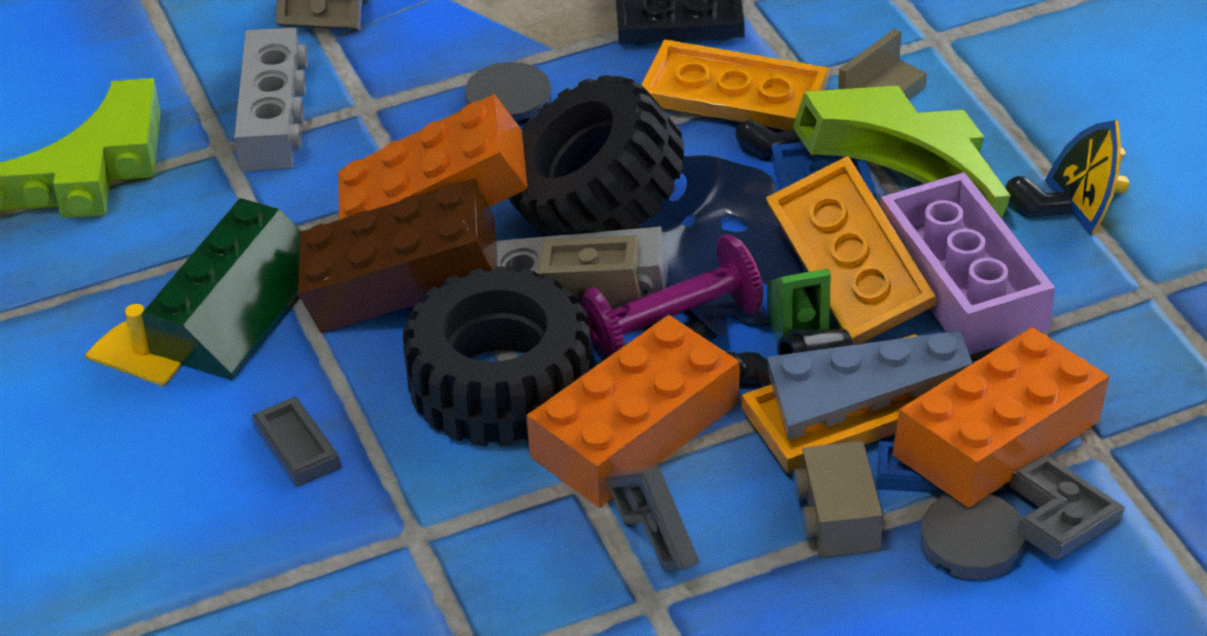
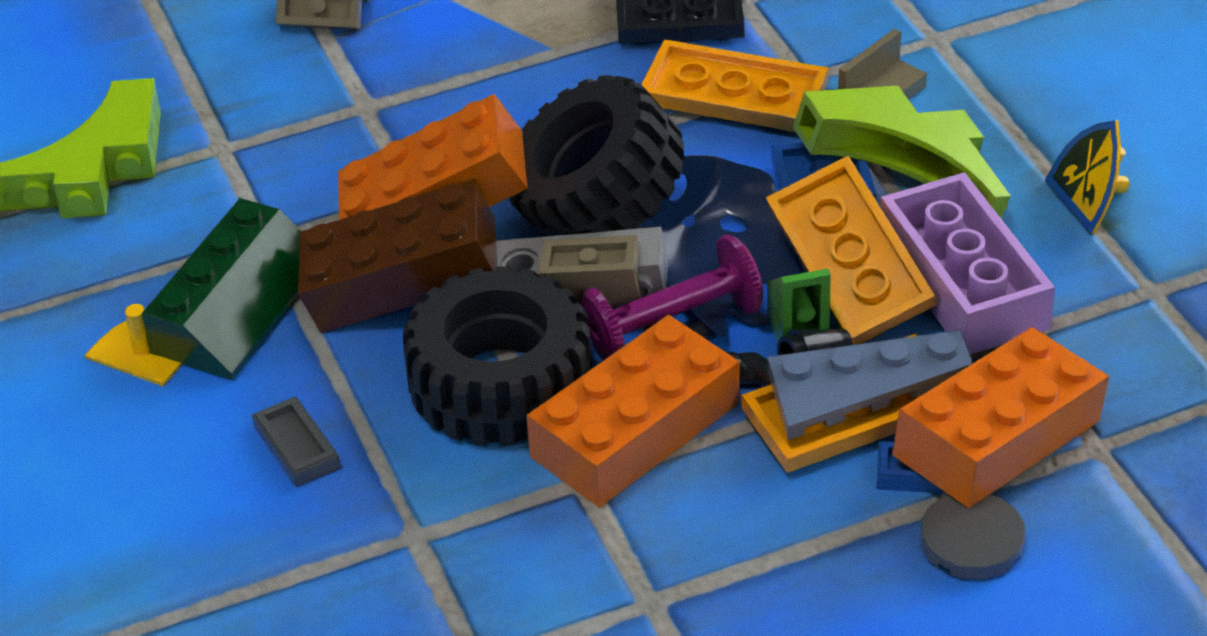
(270, 99): light grey brick -> none
(516, 85): dark grey tile -> none
(645, 499): dark grey tile -> none
(759, 138): black arm -> none
(839, 498): dark tan brick -> none
(1034, 201): black arm -> none
(1068, 508): dark grey tile -> none

